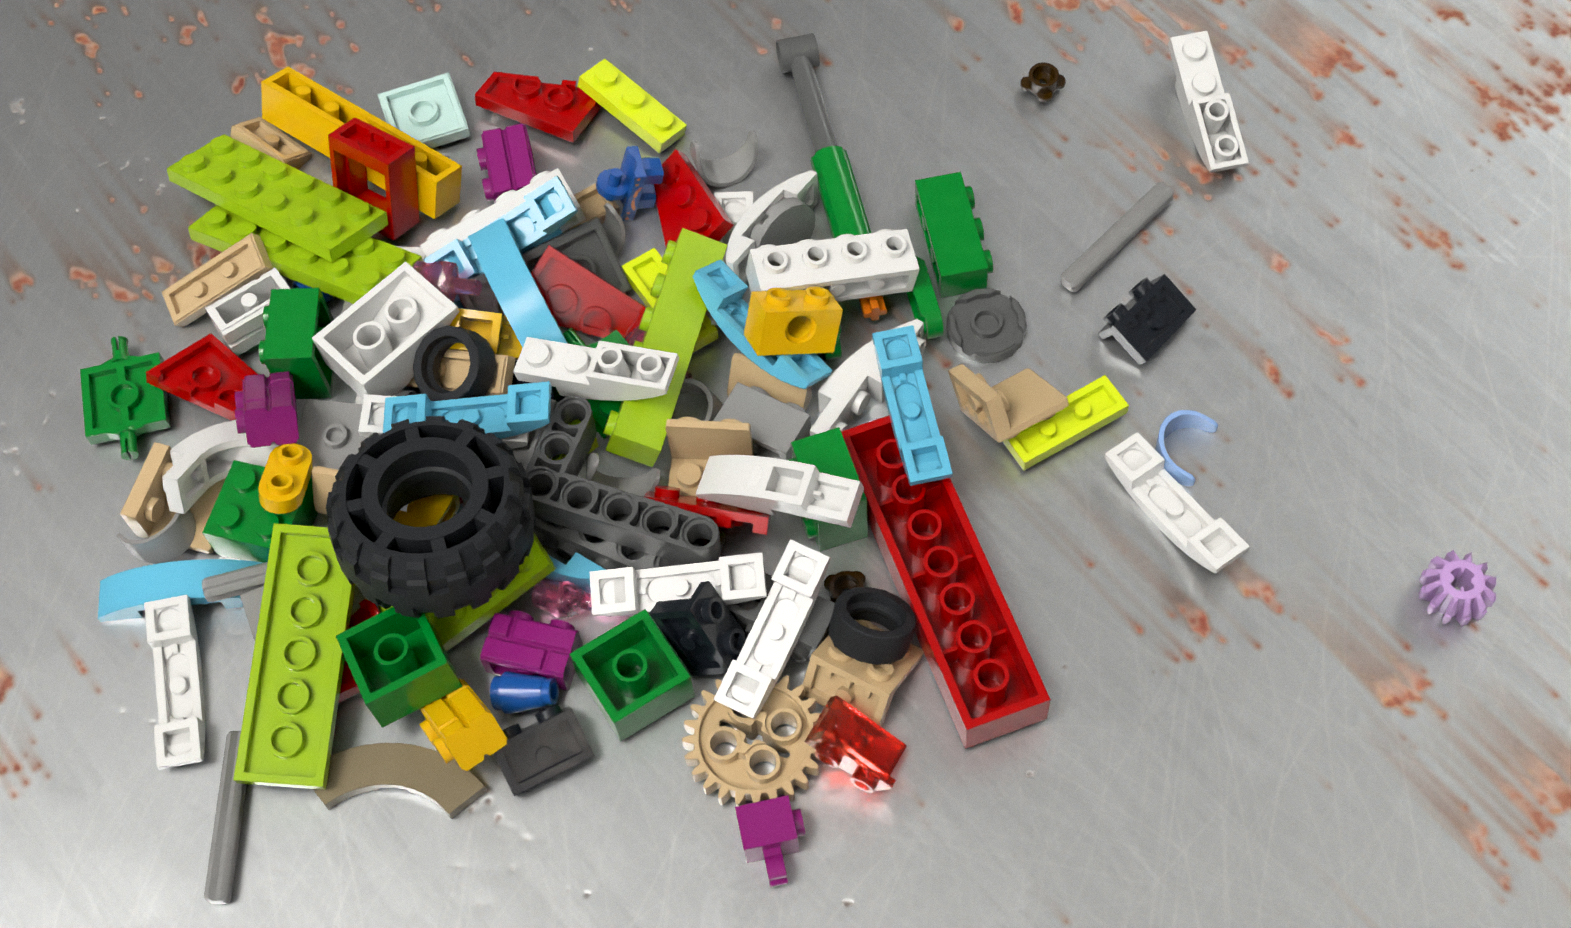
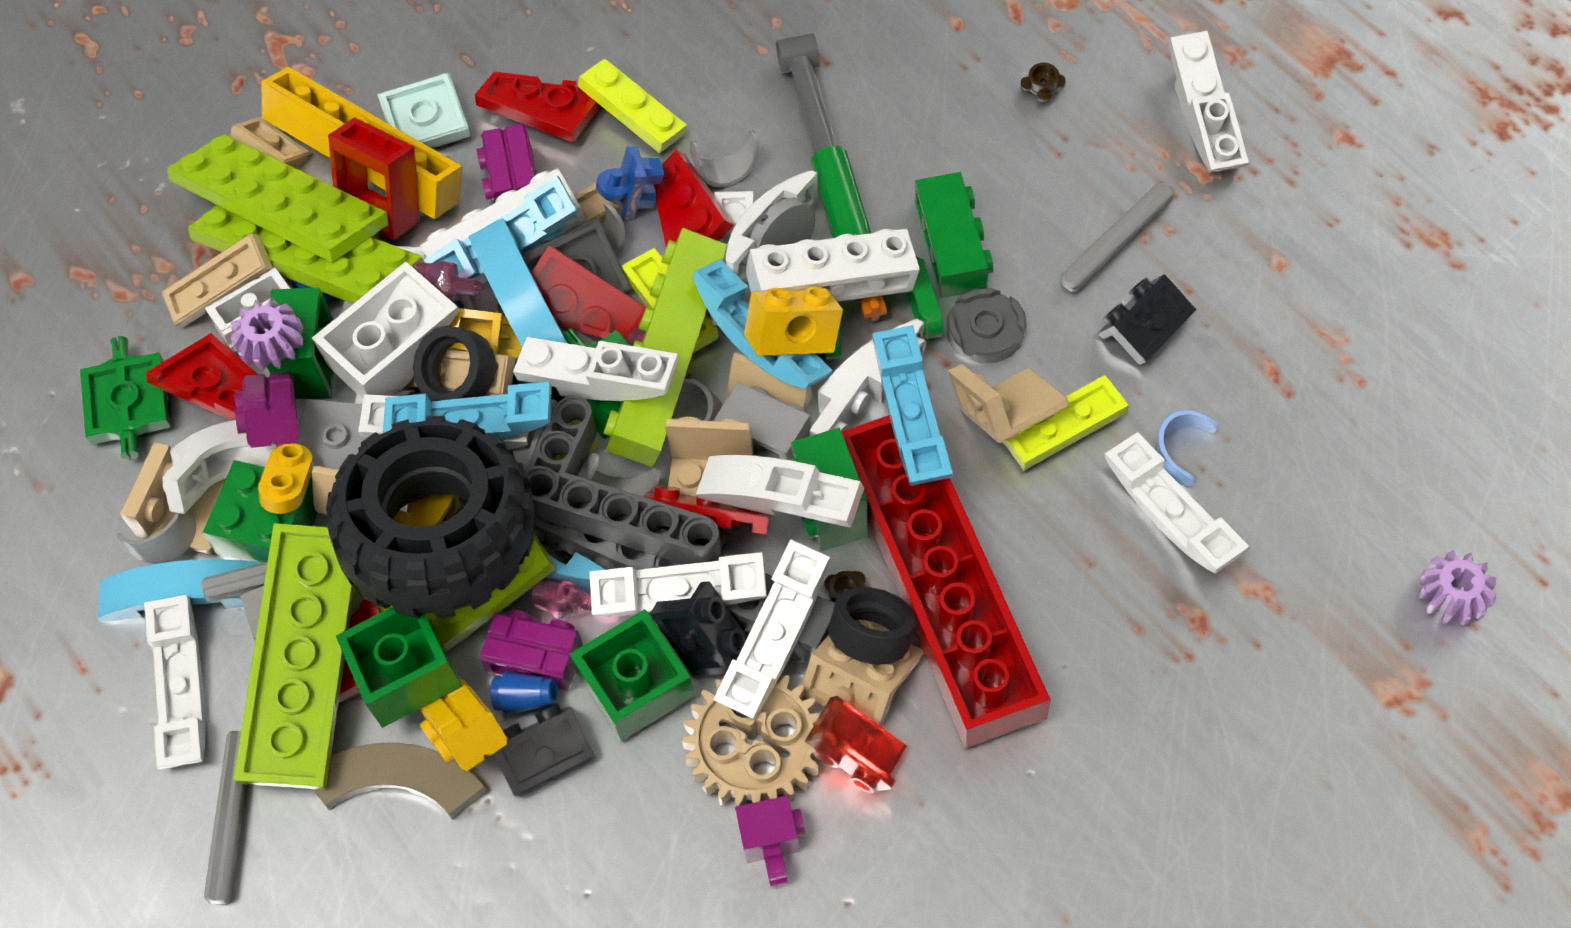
(267, 334): none -> lavender gear

